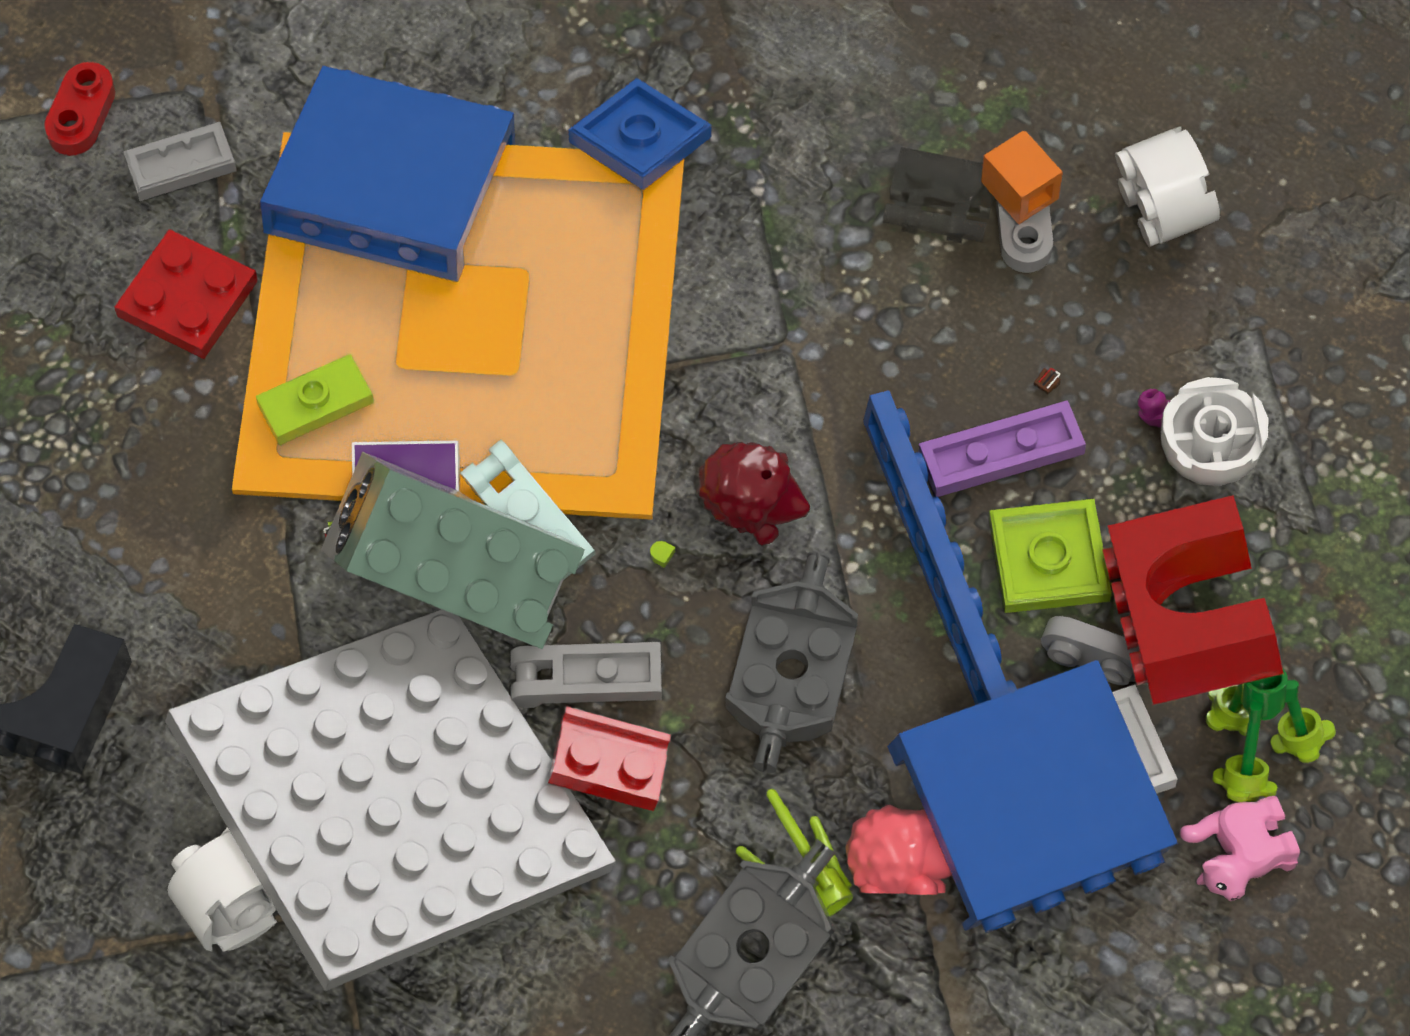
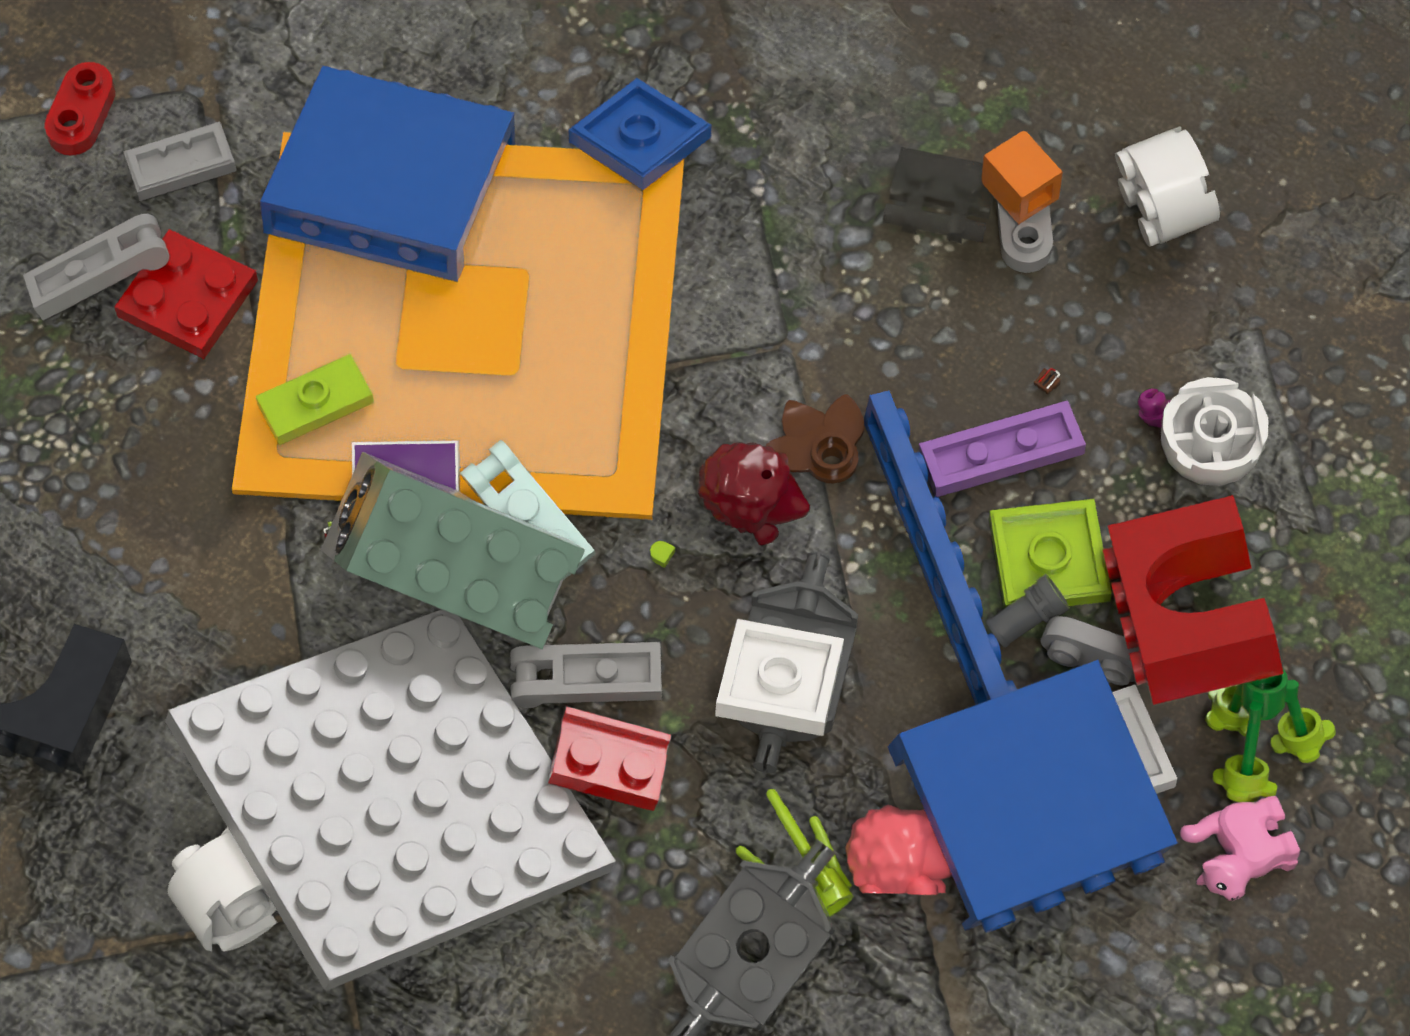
(96, 265): none -> light grey plate
(779, 677): none -> white plate
(815, 435): none -> reddish brown plate
(1038, 604): none -> dark grey pin

